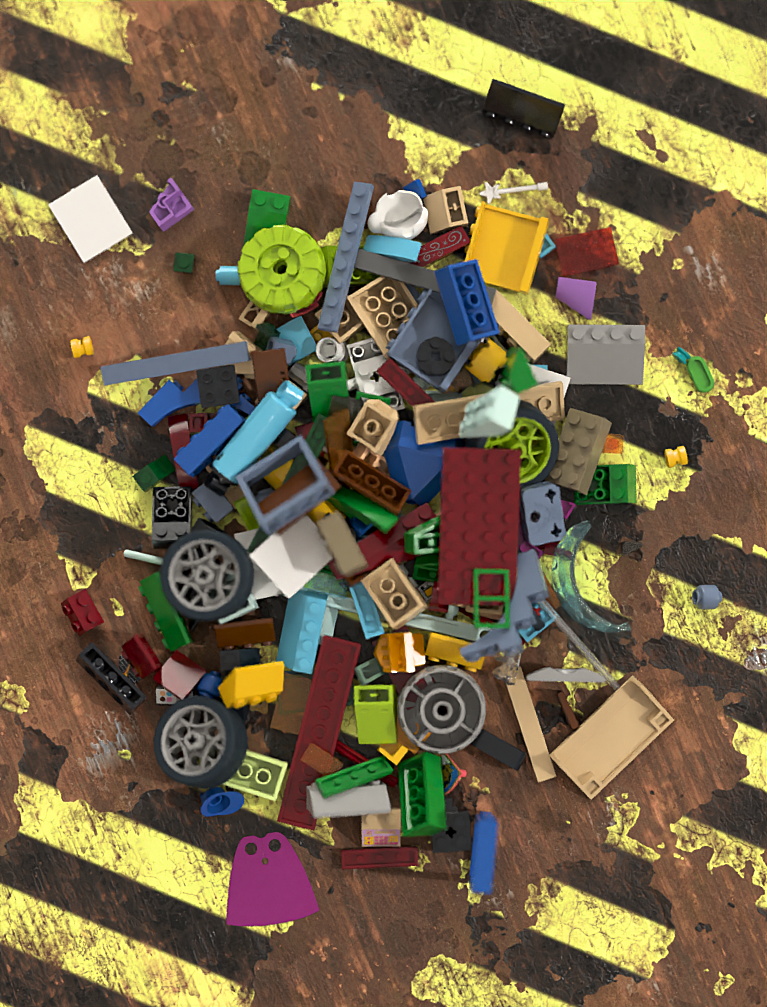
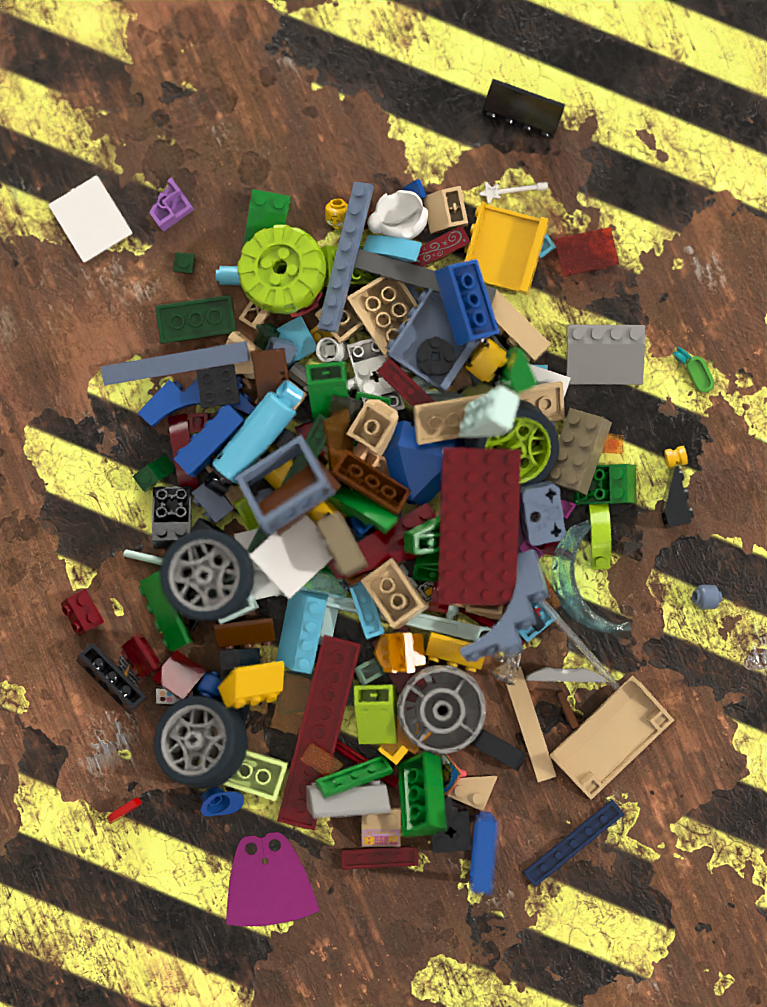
(82, 347): yellow wheel -> none
(124, 810): none -> red tile
(195, 319): none -> dark green plate
(335, 213): none -> yellow head
(473, 790): none -> tan wing
(491, 598): green window -> none
(573, 843): none -> dark blue tile
(577, 295): medium lavender slope -> none
(600, 536): none -> lime arch
(674, 504): none -> black slope

